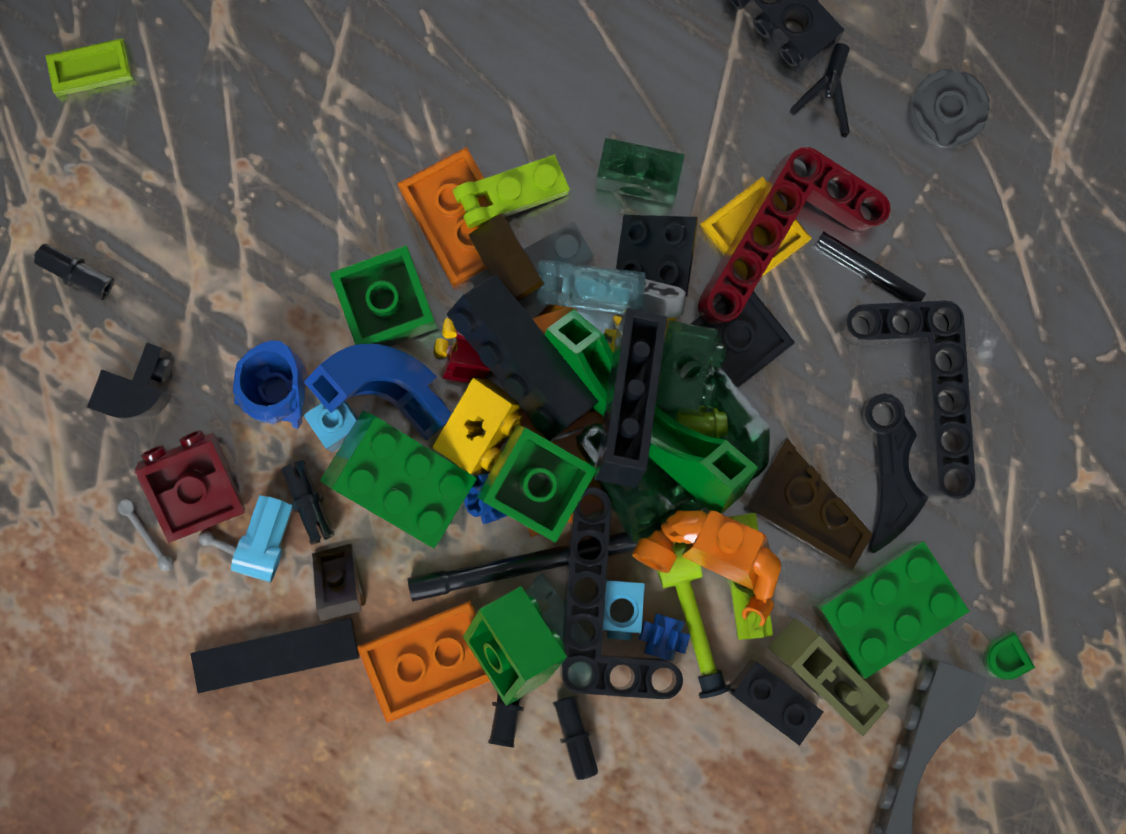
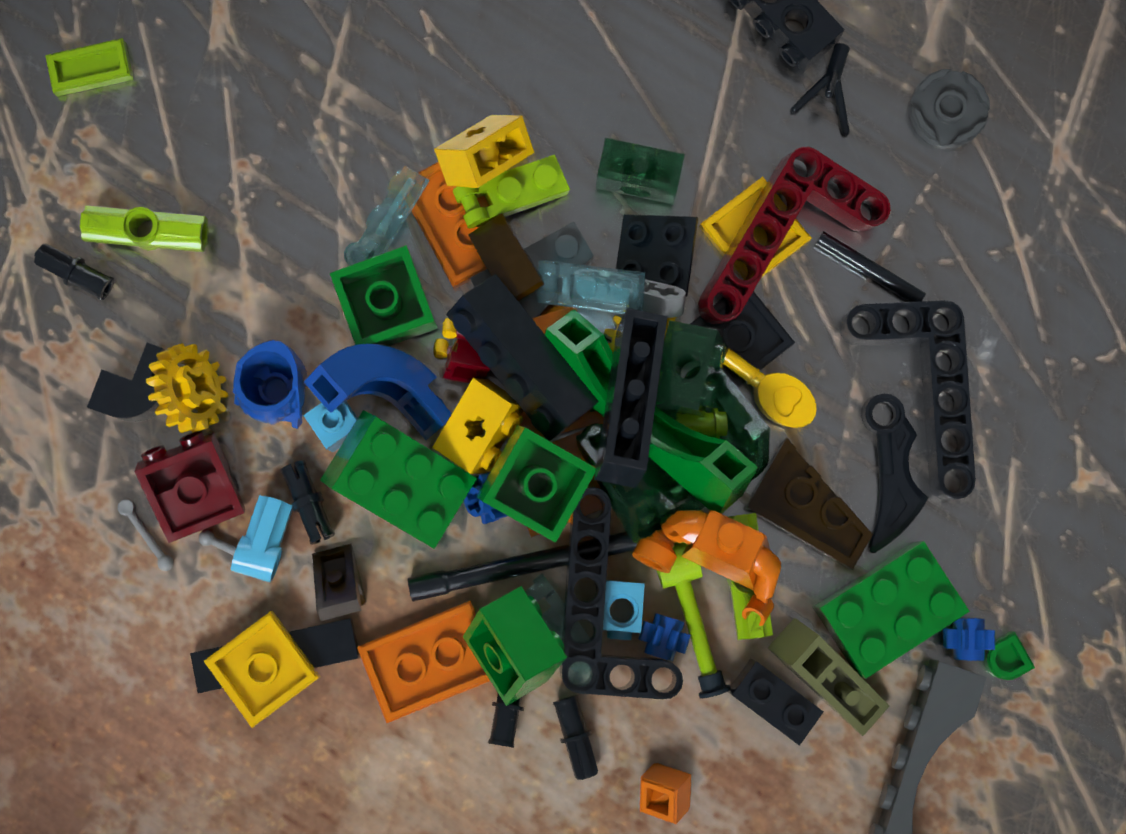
(121, 227): none -> lime piece
(187, 388): none -> yellow gear
(262, 669): none -> yellow tile
(389, 217): none -> clear light blue plate
(484, 150): none -> yellow brick
(665, 793): none -> orange slope
(777, 395): none -> yellow piece
(969, 639): none -> blue gear

